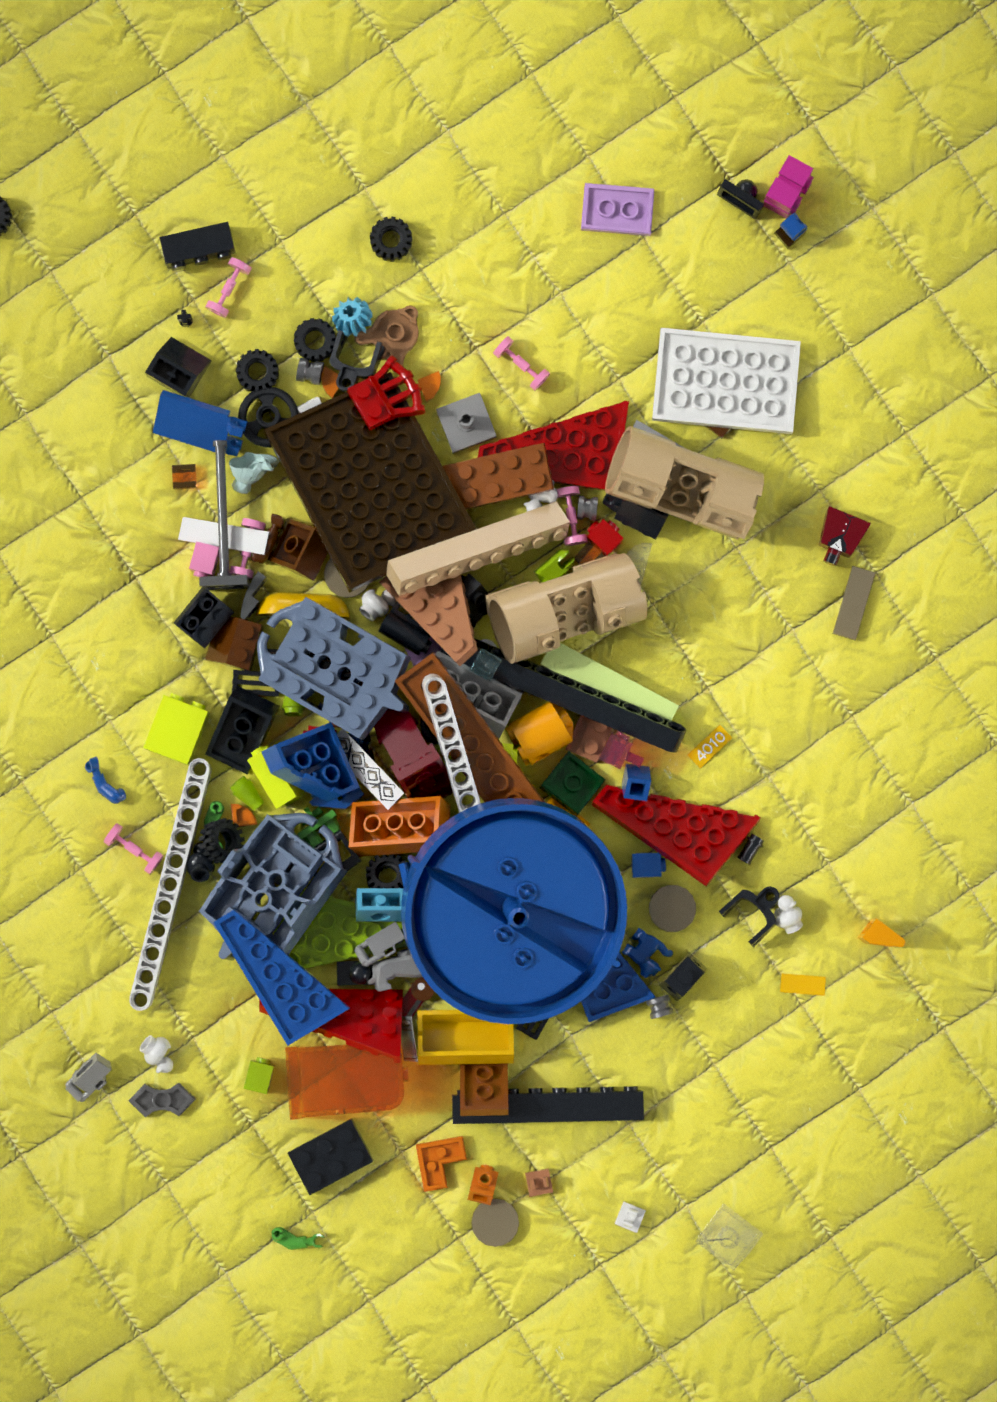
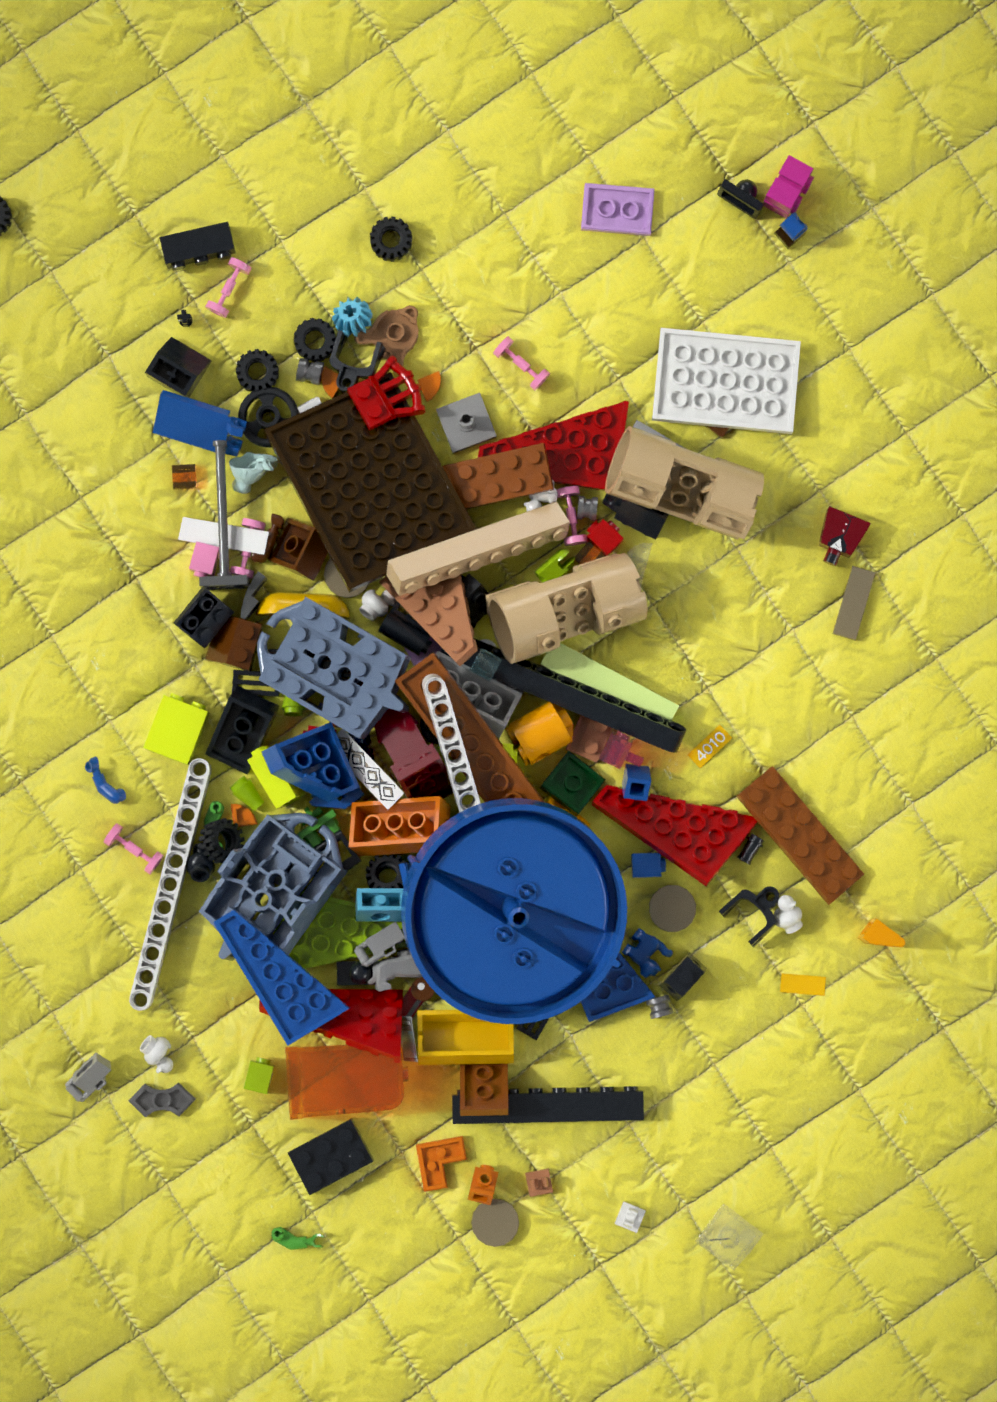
(800, 835): none -> dark orange plate

